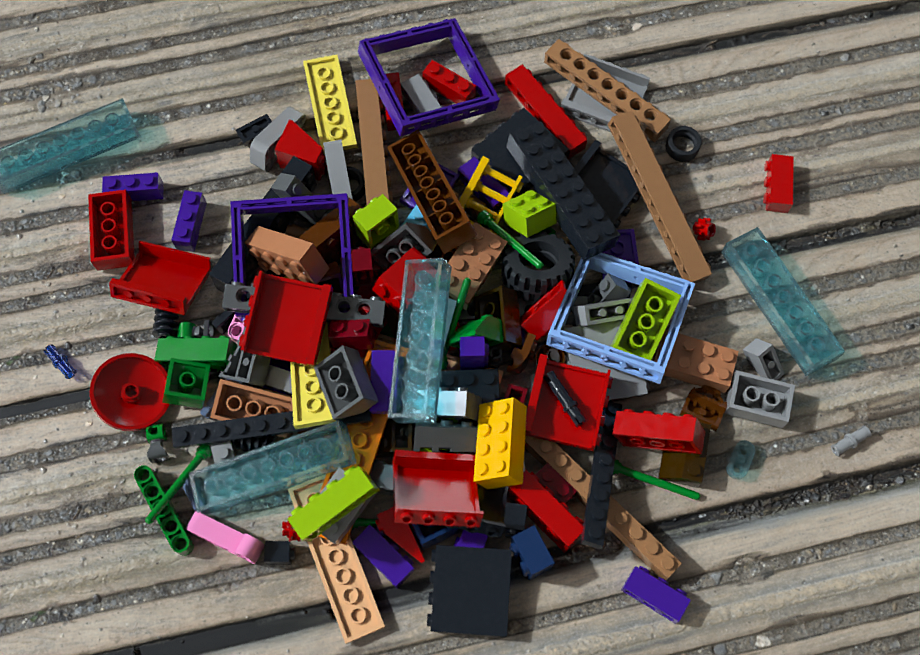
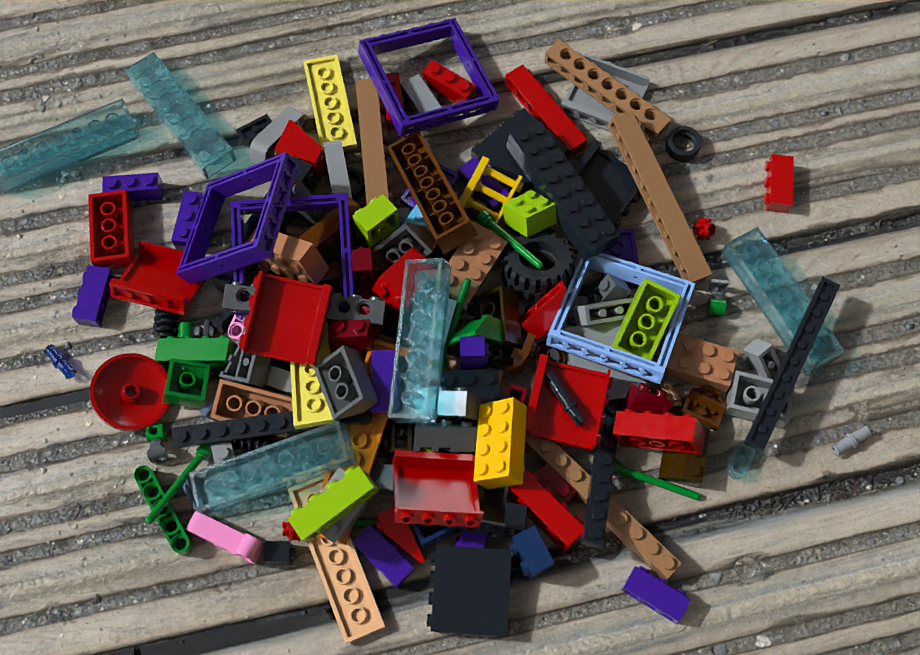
(93, 296): none -> dark purple brick
(180, 115): none -> clear light blue brick
(281, 172): none -> dark purple window
(643, 398): none -> dark red brick
(676, 405): none -> medium nougat cone
(716, 304): none -> leg
(791, 365): none -> black plate

